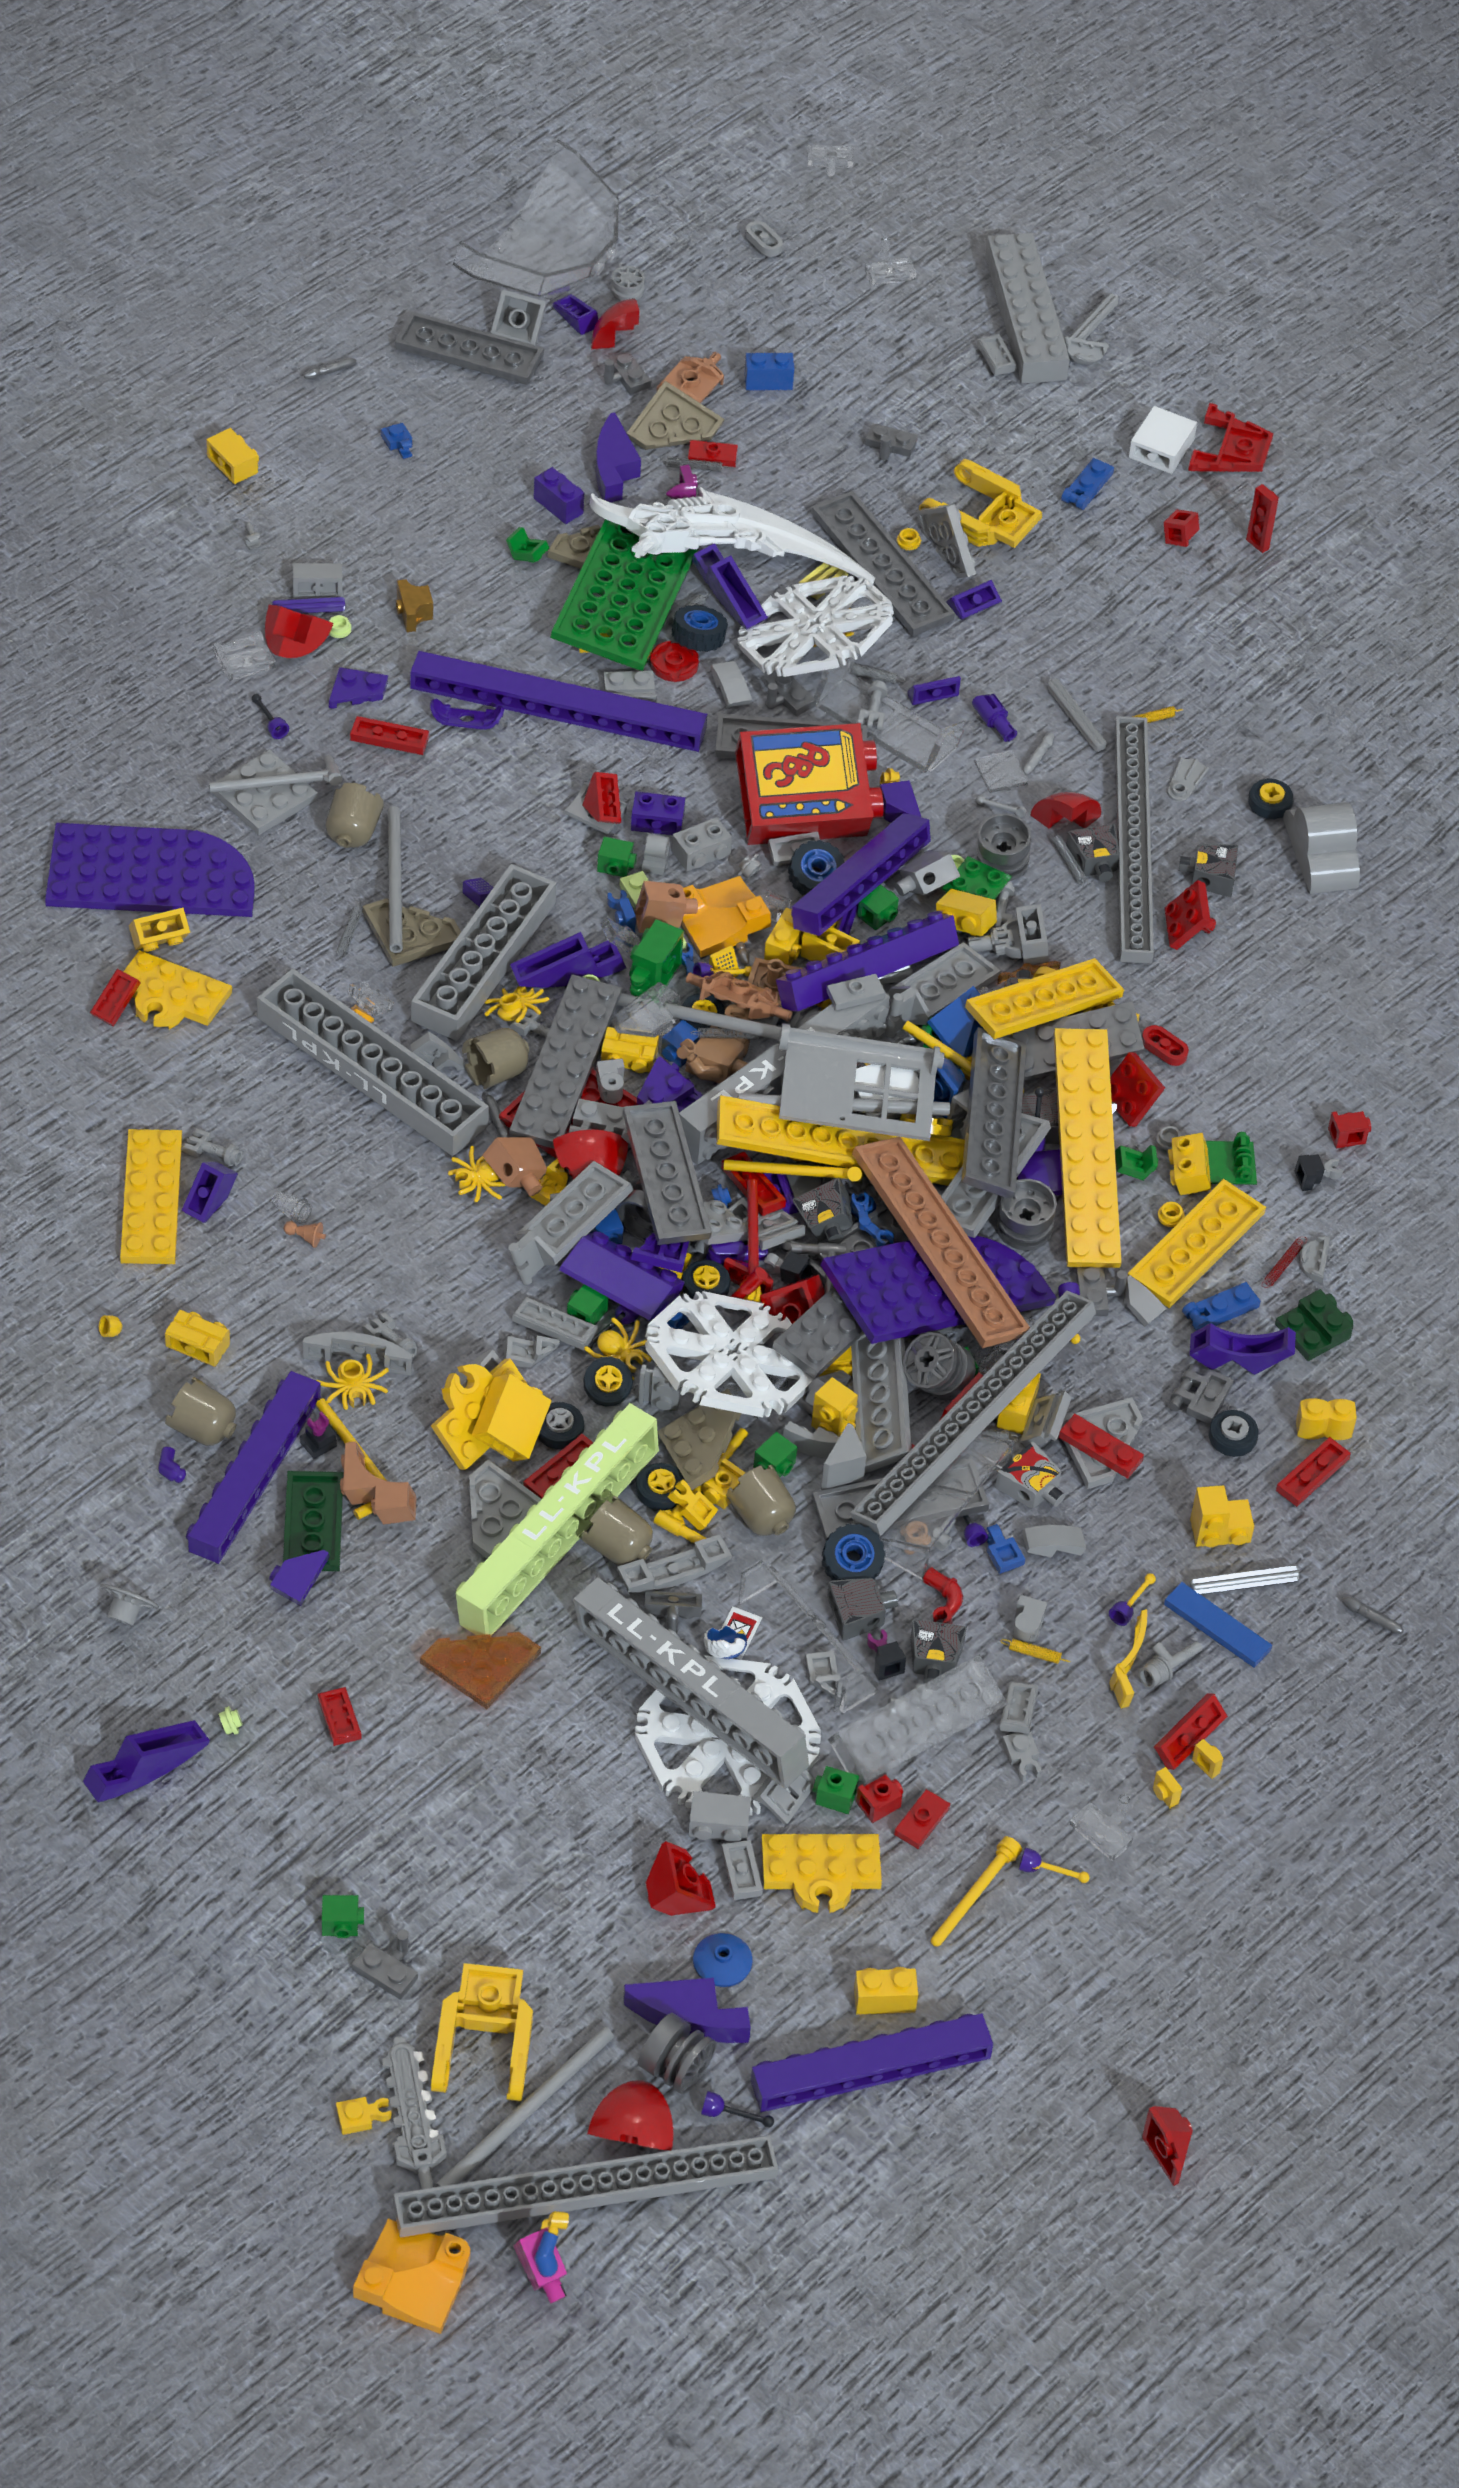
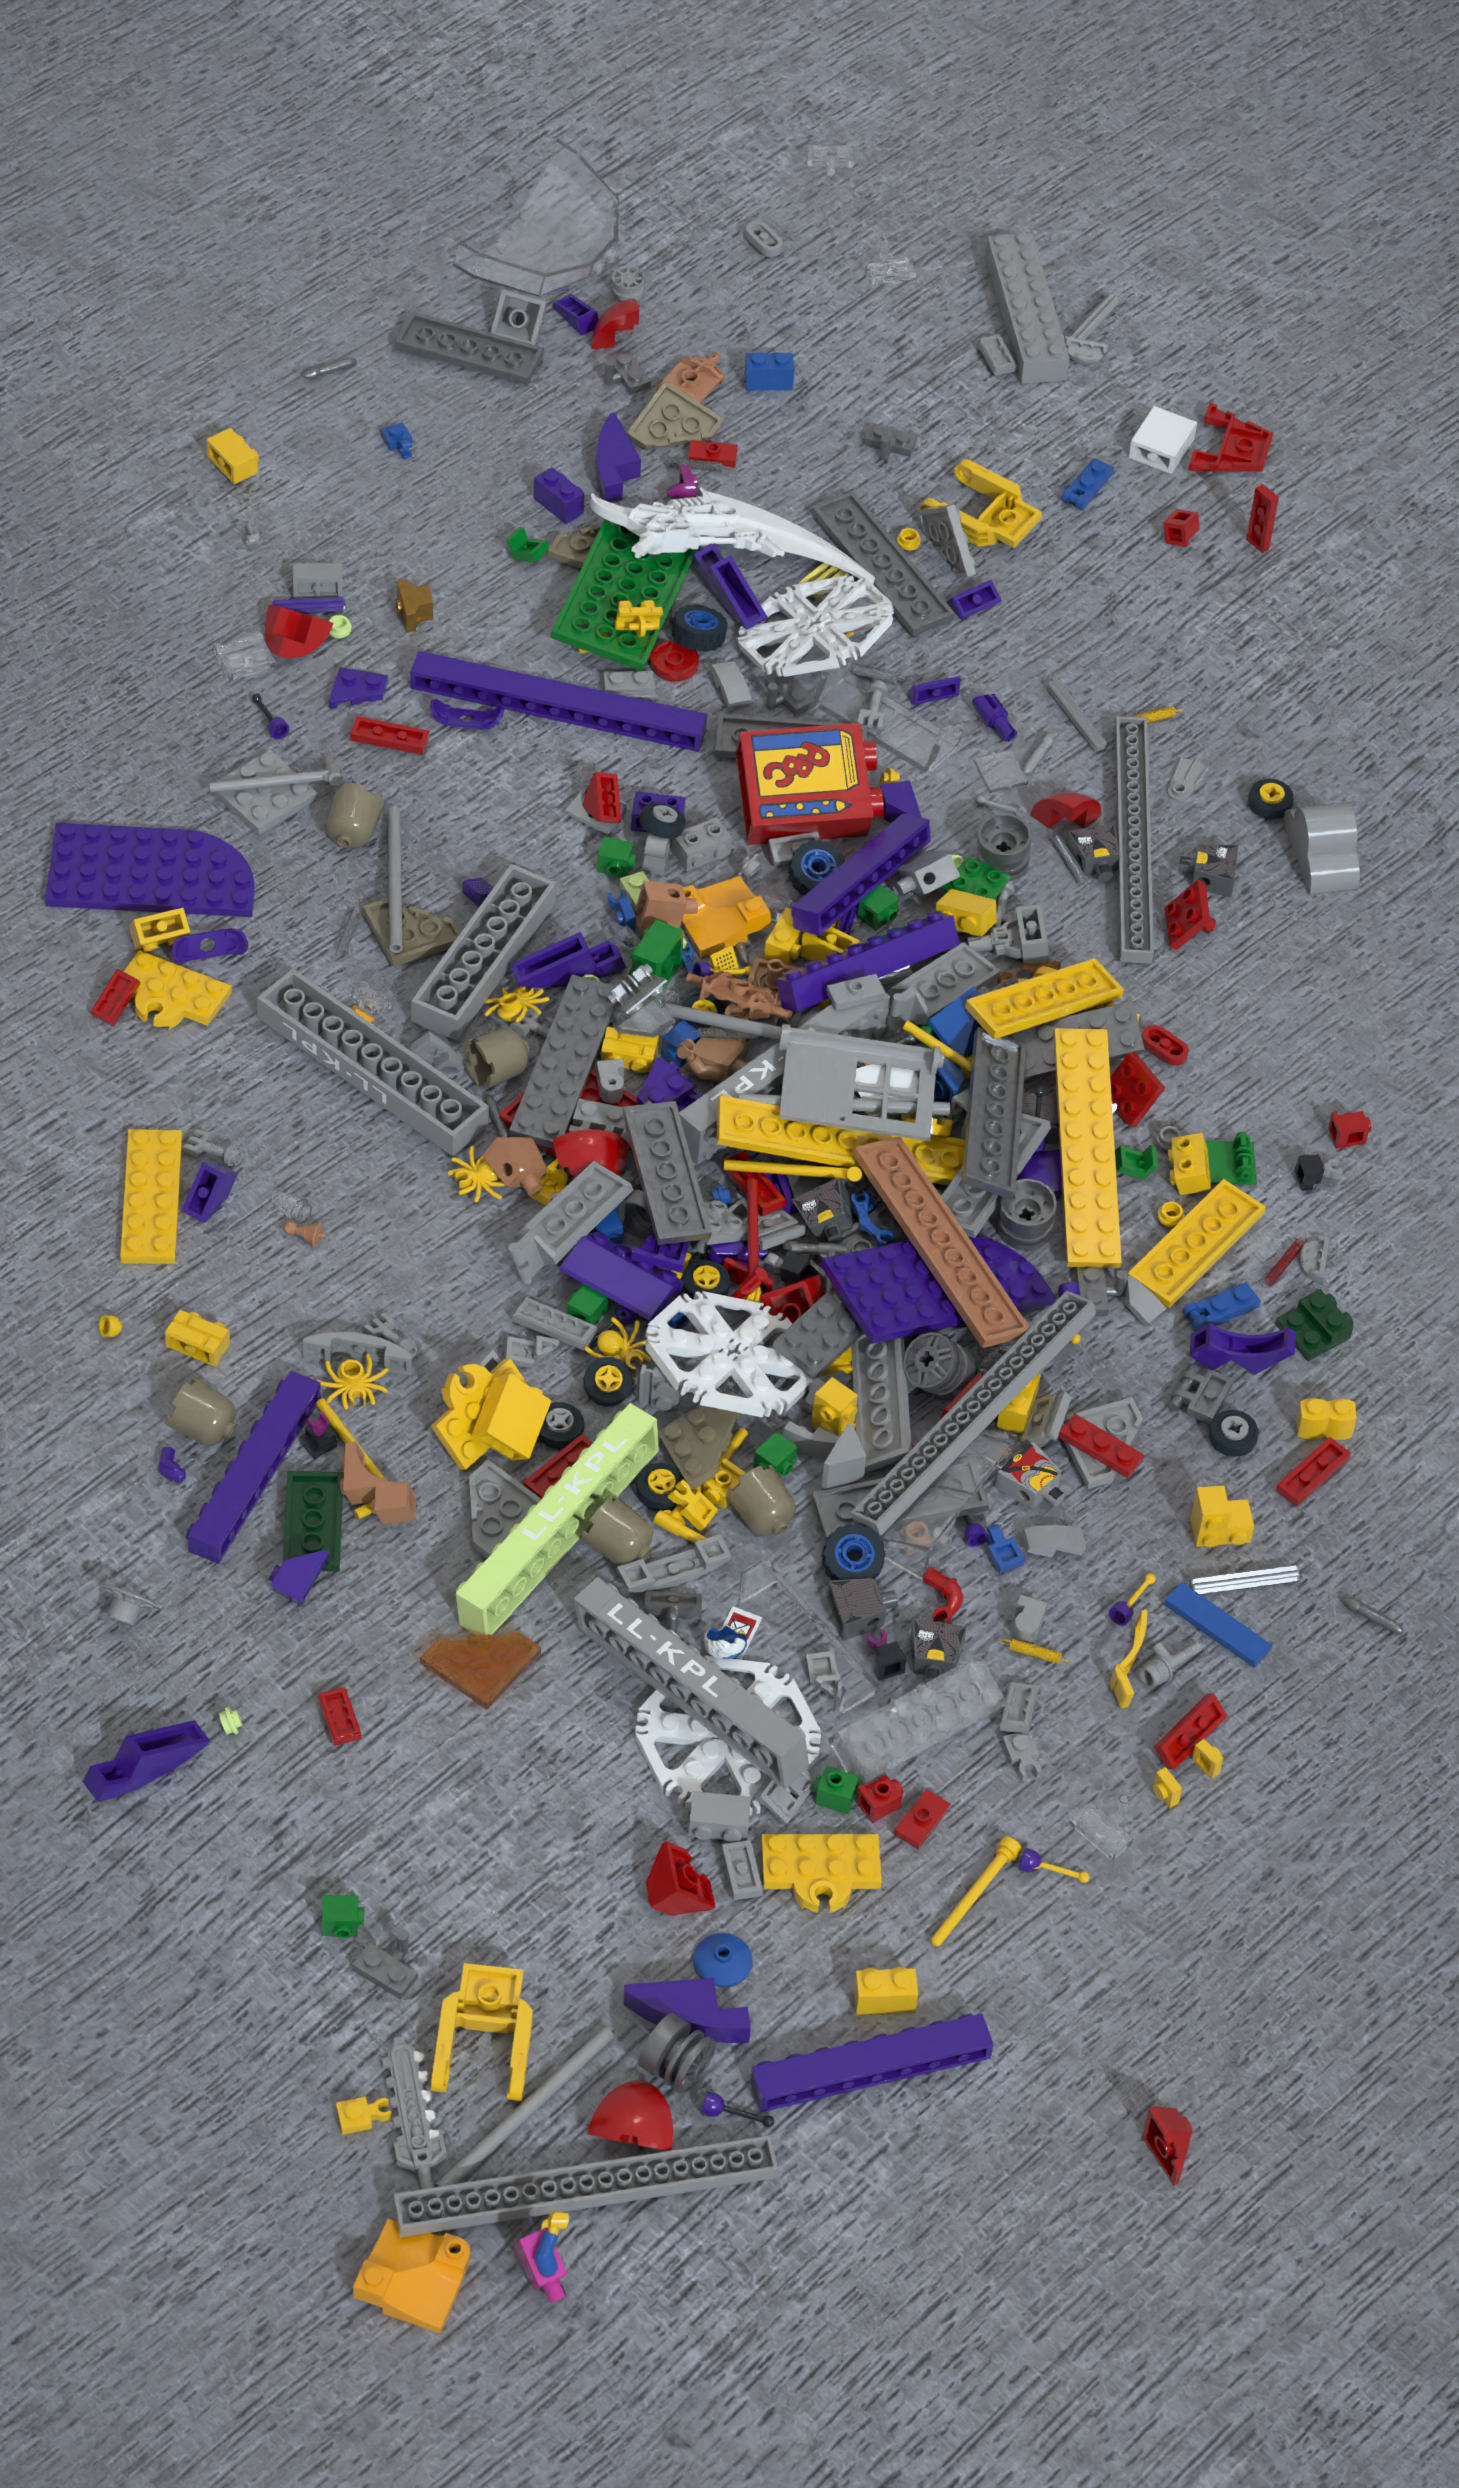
(226, 942): none -> dark purple piece
(638, 618): none -> yellow hips
(647, 987): none -> light grey hinge
(662, 820): none -> black wheel

